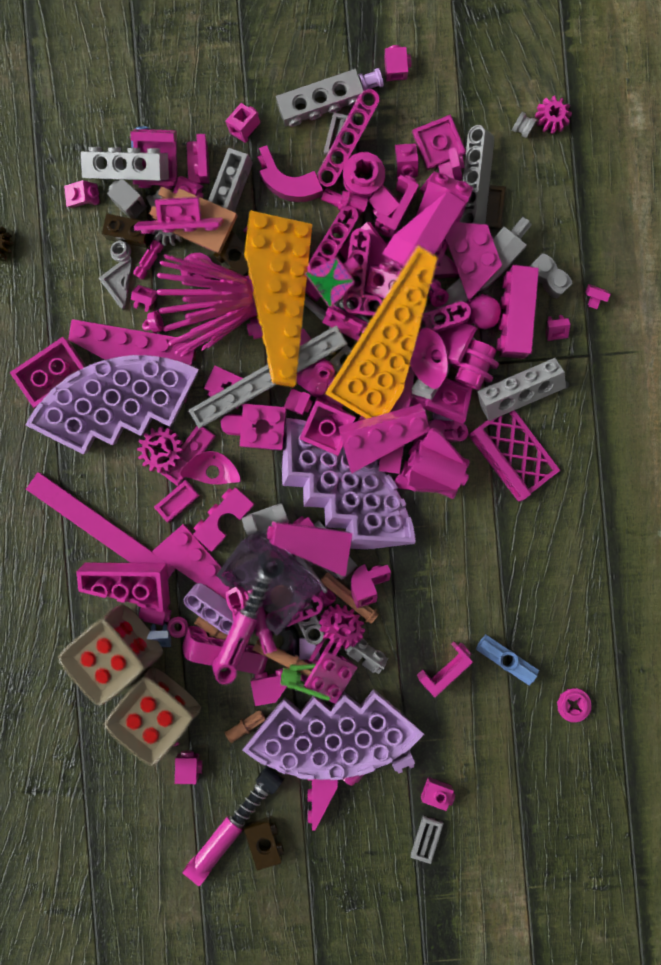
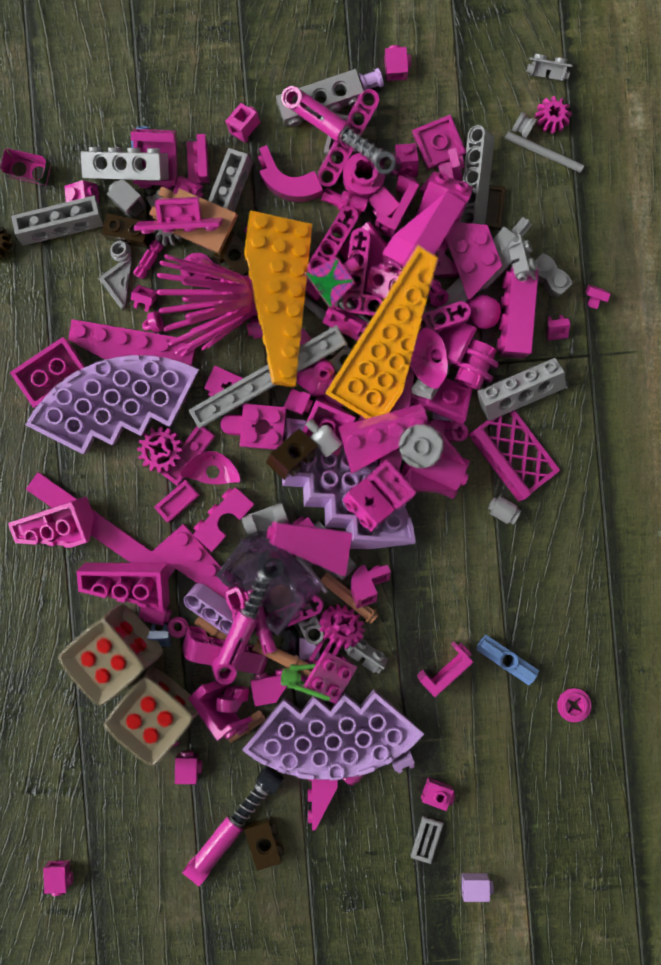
(26, 158): none -> dark pink piece
(57, 220): none -> light grey brick
(57, 877): none -> dark pink brick
(61, 525): none -> dark pink wedge
(220, 724): none -> dark pink panel
(232, 699): none -> dark pink piece
(296, 444): none -> dark brown brick
(324, 438): none -> light grey piece
(328, 598): dark pink hinge -> none
(338, 129): none -> piece
(378, 507): none -> dark pink brick
(384, 481): none -> dark pink window
(421, 445): none -> light grey tile
(476, 887): none -> lavender brick
(504, 510): none -> light grey brick
(521, 251): none -> light grey hinge
(544, 152): none -> light grey bar
(557, 68): none -> light grey hinge

